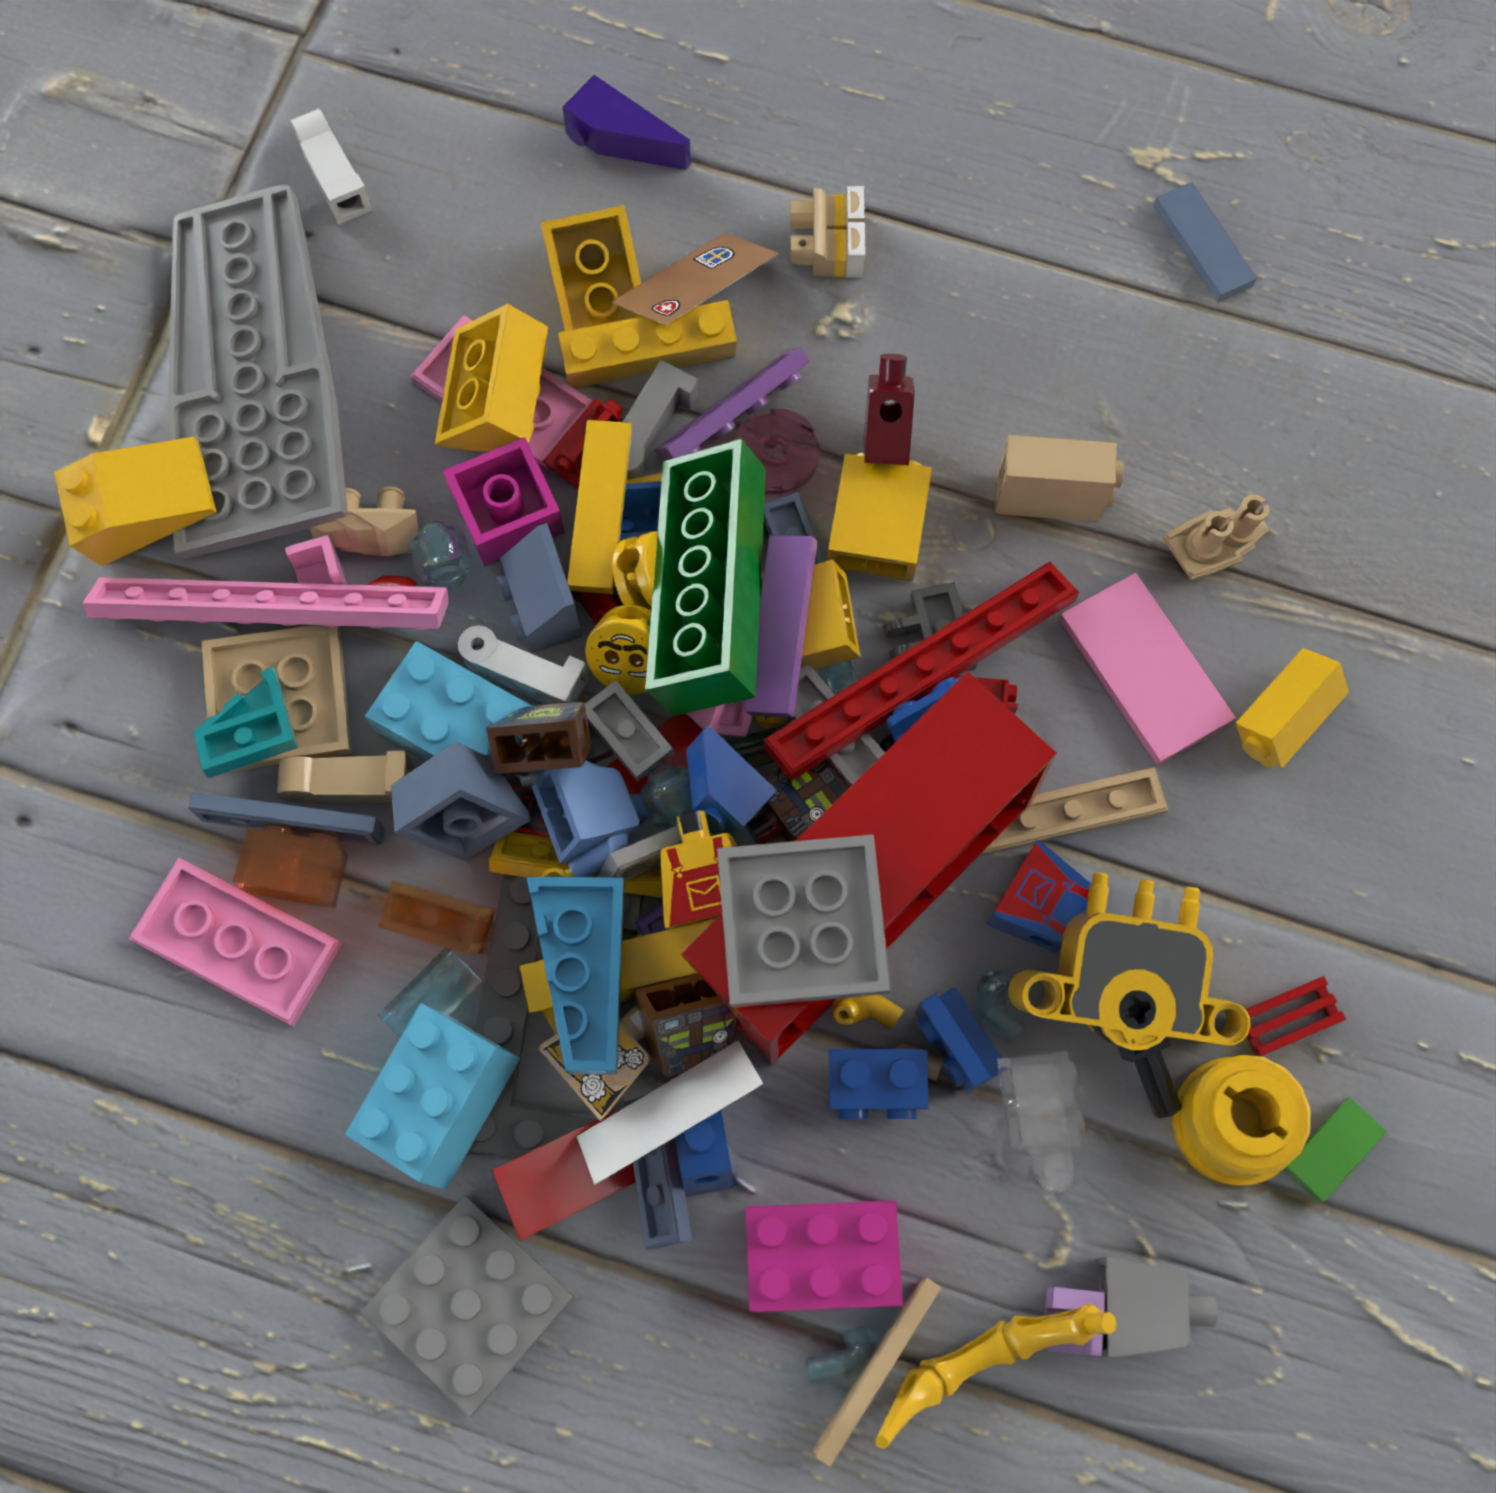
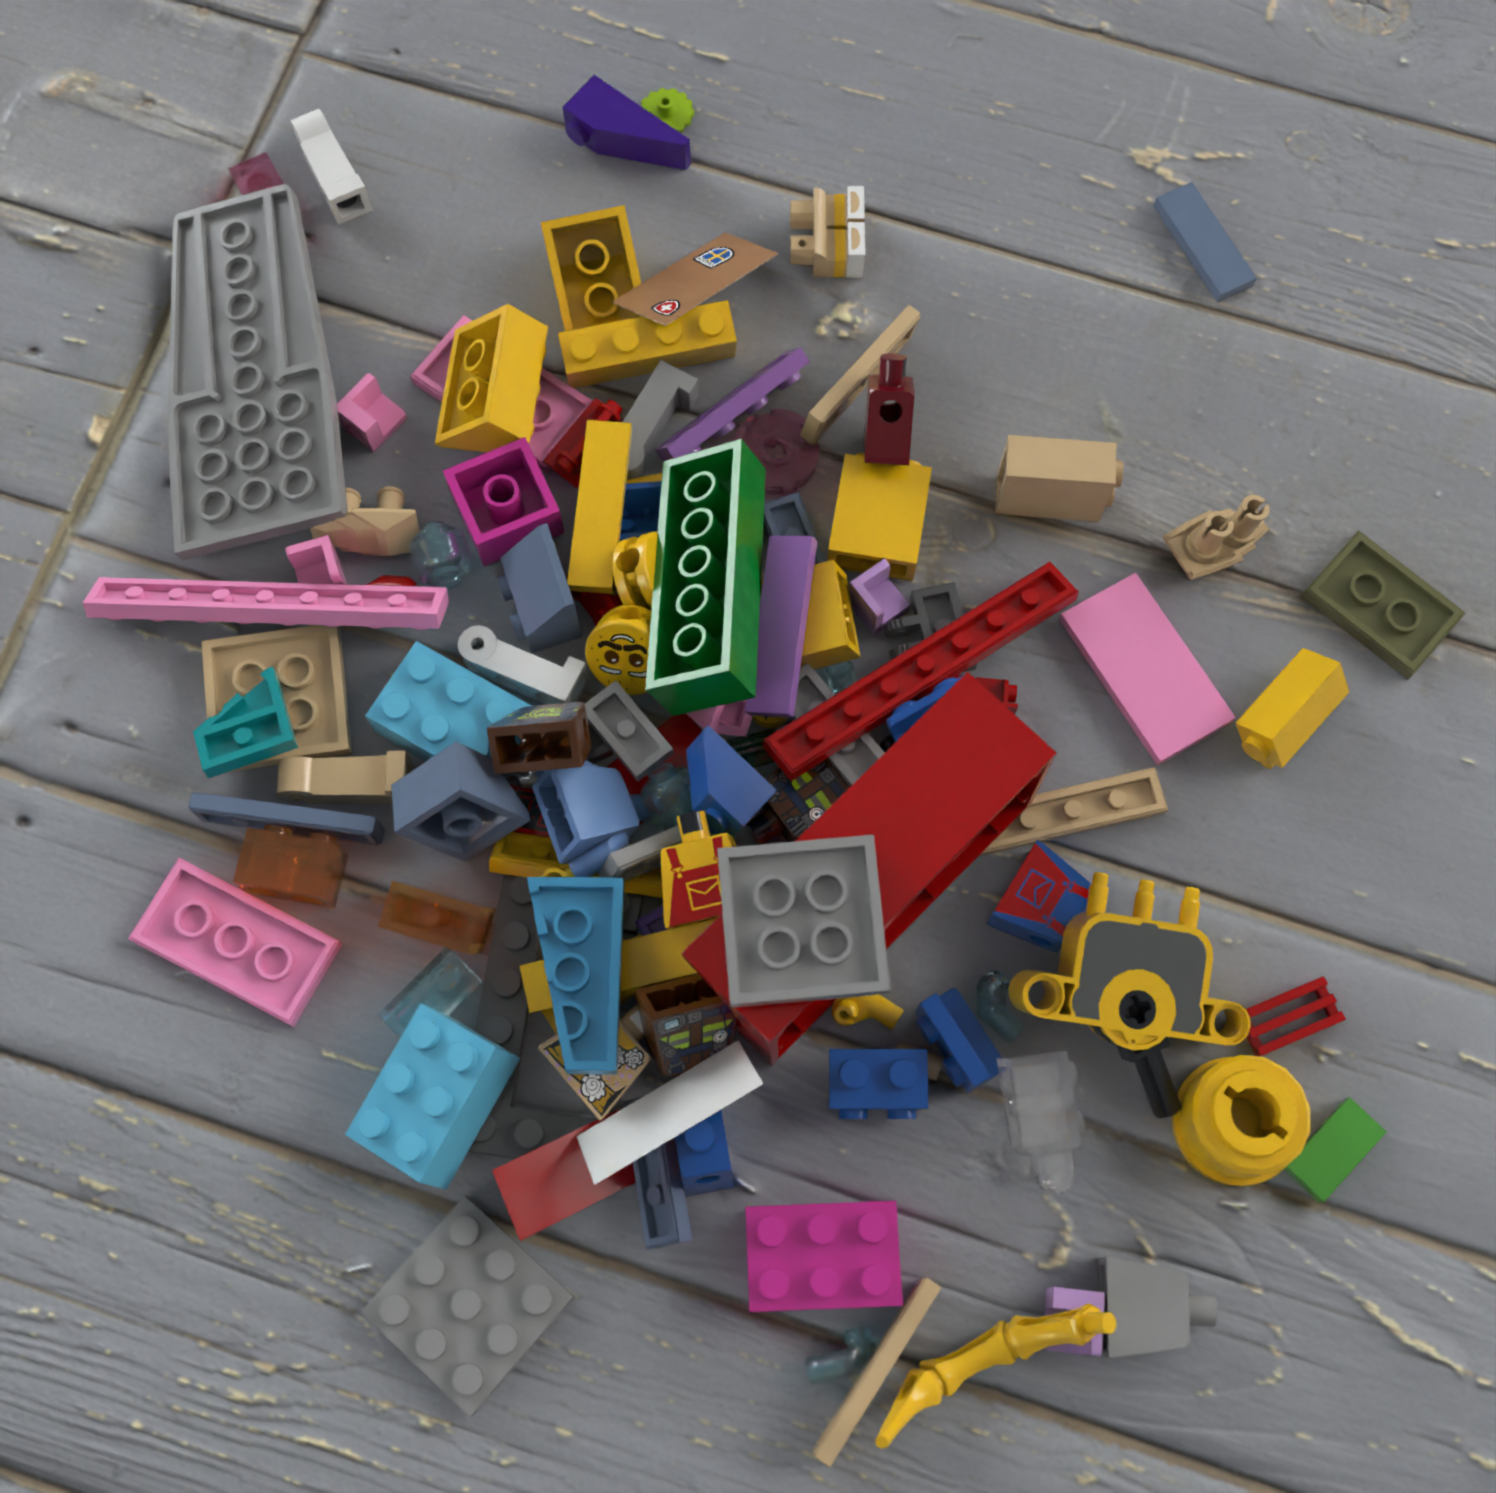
(133, 497): yellow slope -> none
(255, 174): none -> clear pink plate
(369, 413): none -> bright pink panel
(670, 107): none -> lime piece
(856, 378): none -> tan tile
(876, 598): none -> lavender panel
(1383, 604): none -> olive tile

